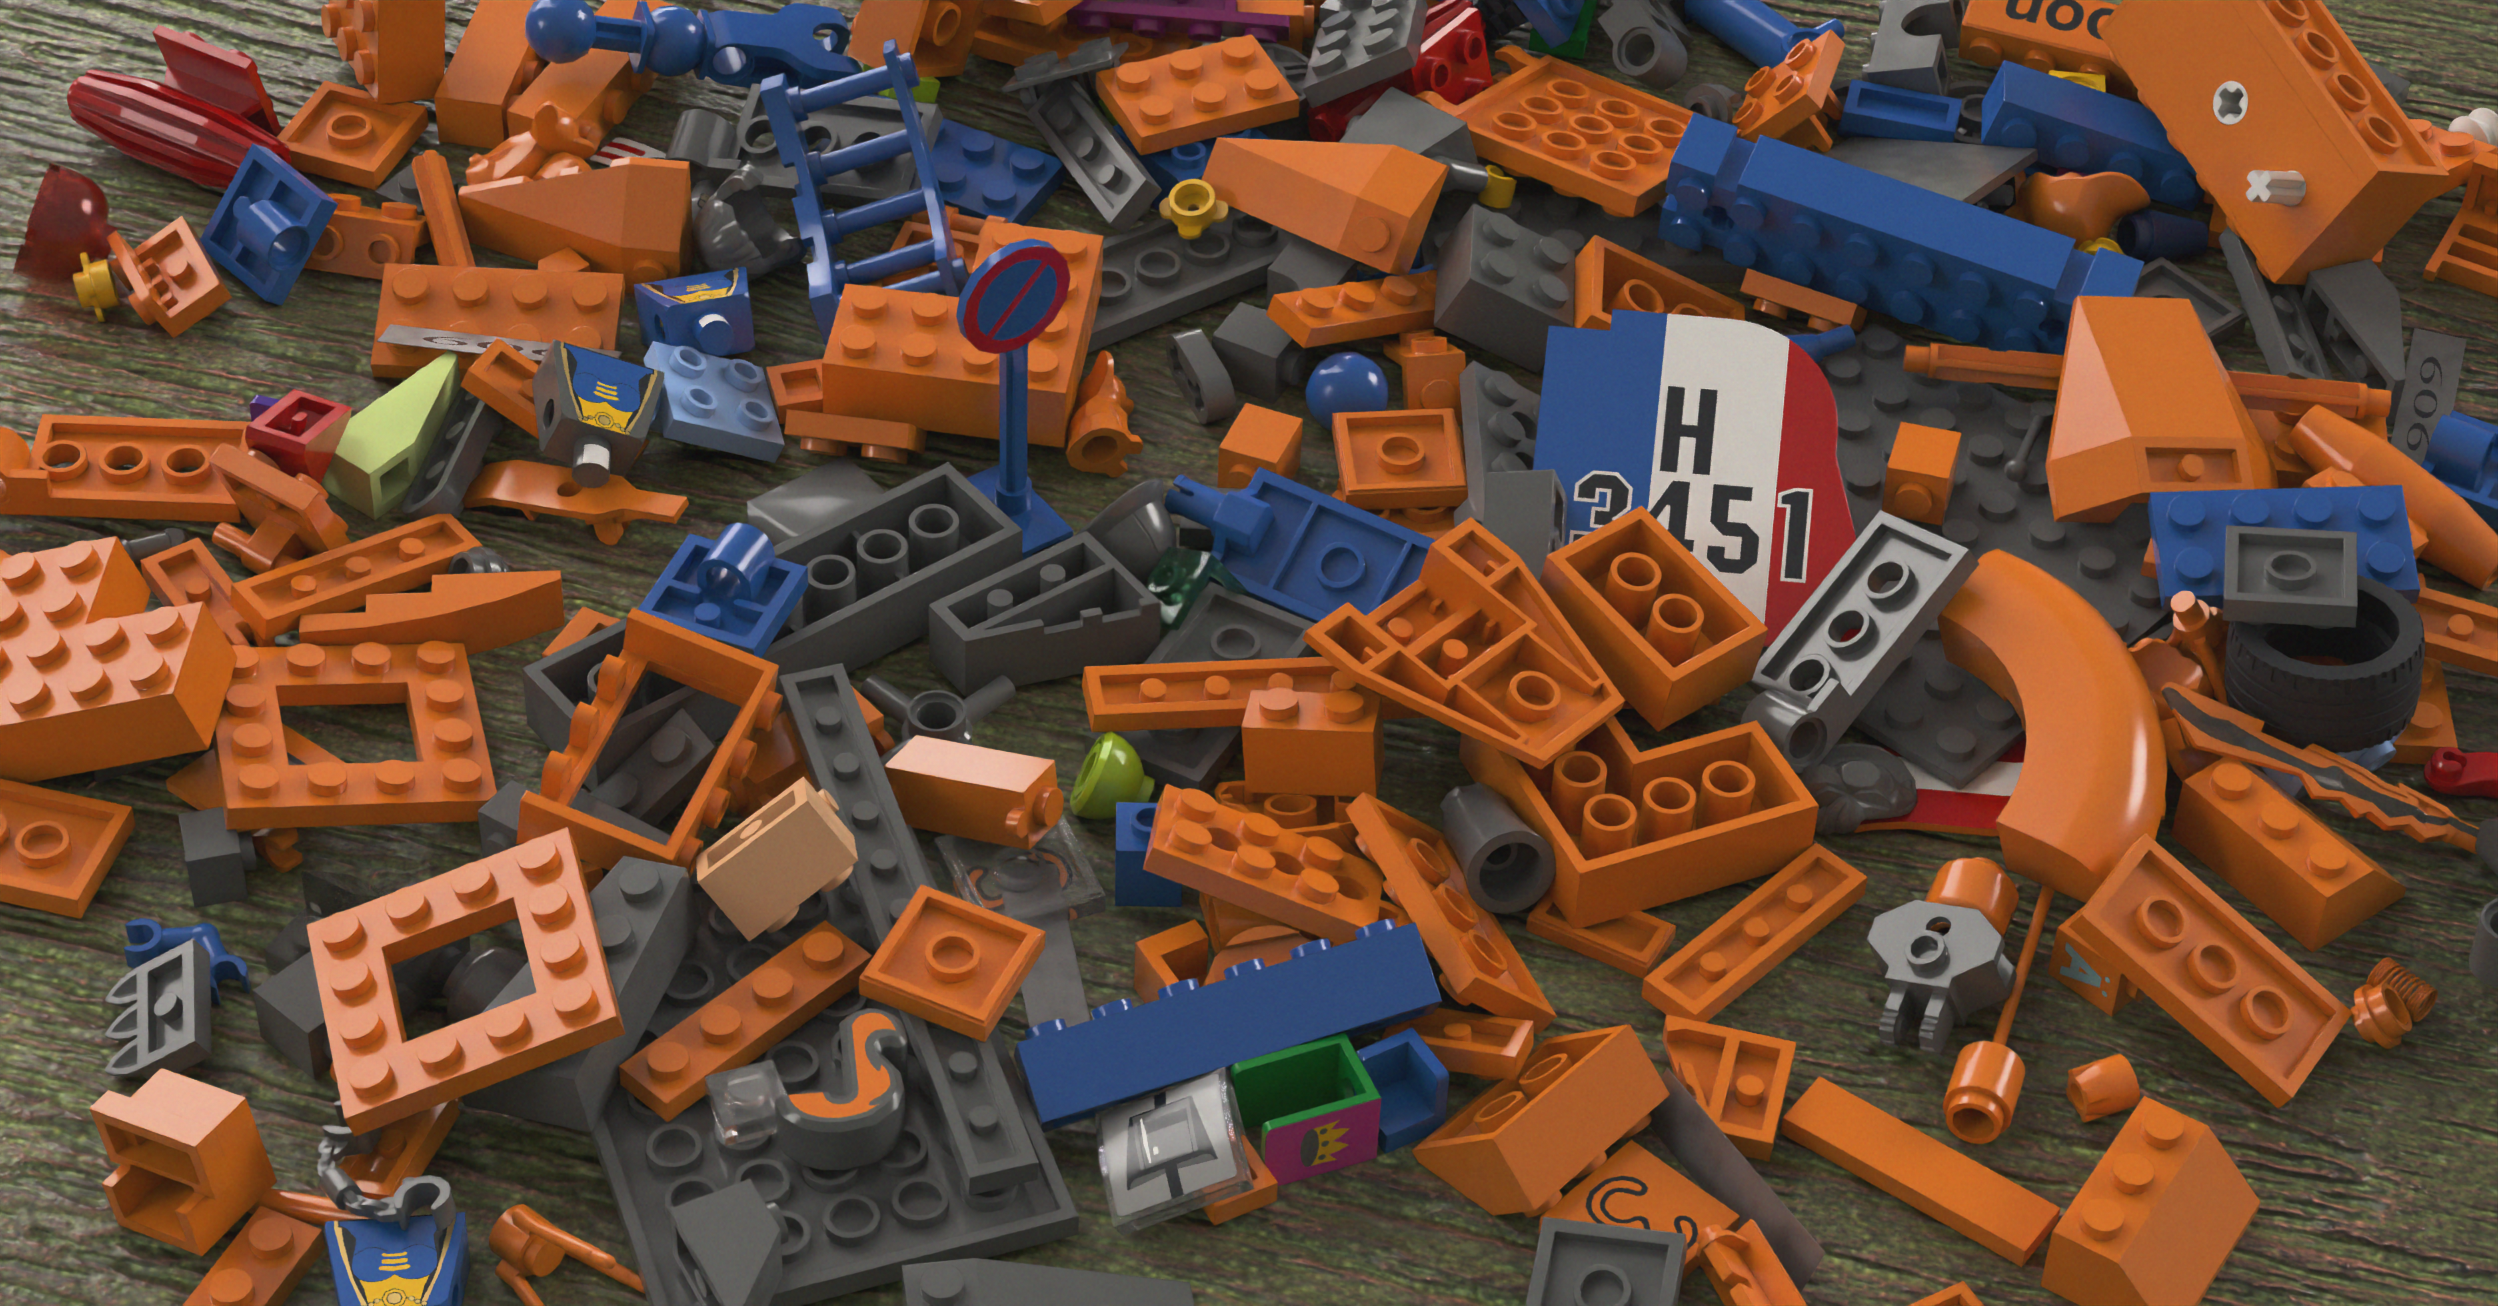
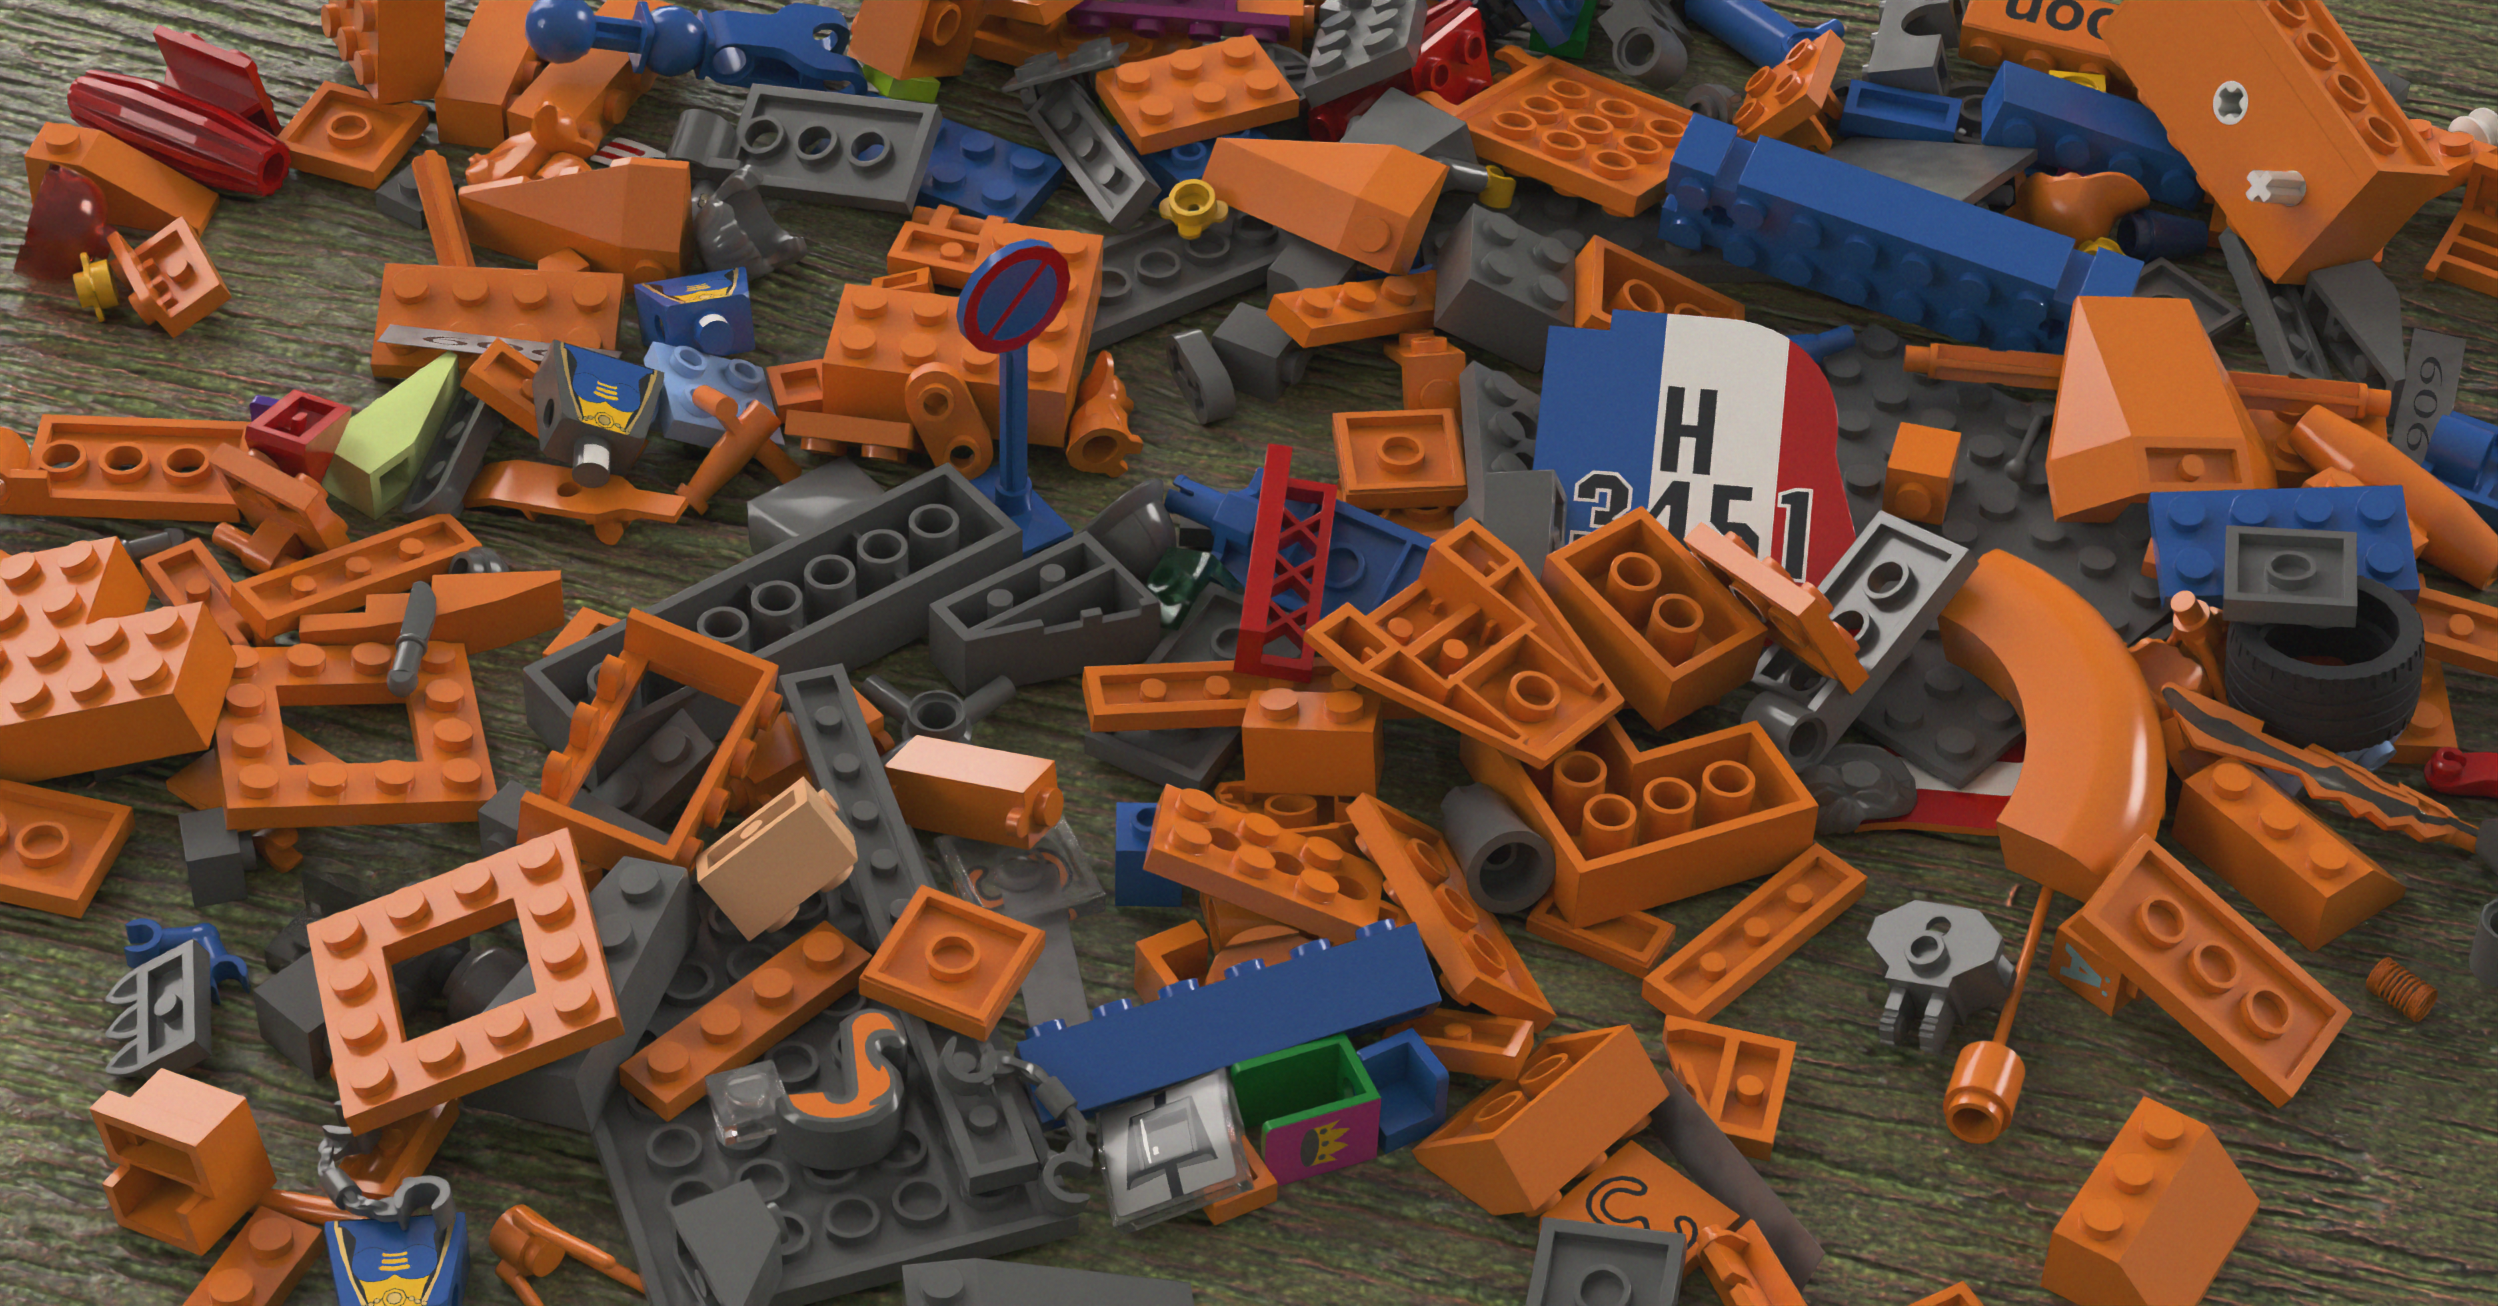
(138, 188): none -> orange slope
(267, 224): blue plate -> none
(365, 238): orange bracket -> none
(413, 640): none -> dark grey piece
(729, 588): blue plate -> none
(743, 439): none -> orange piece
(825, 228): blue fence -> none
(951, 424): none -> orange plate
(1057, 1100): none -> dark grey piece
(1109, 776): lime brick -> none
(1259, 440): orange brick -> none
(1266, 559): none -> red fence
(1345, 385): blue piece -> none
(1778, 296): orange plate -> none
(1793, 614): none -> orange plate
(1920, 1171): orange tile -> none
(1975, 885): orange head -> none
(2103, 1087): orange hose -> none
(2380, 1015): orange plate -> none

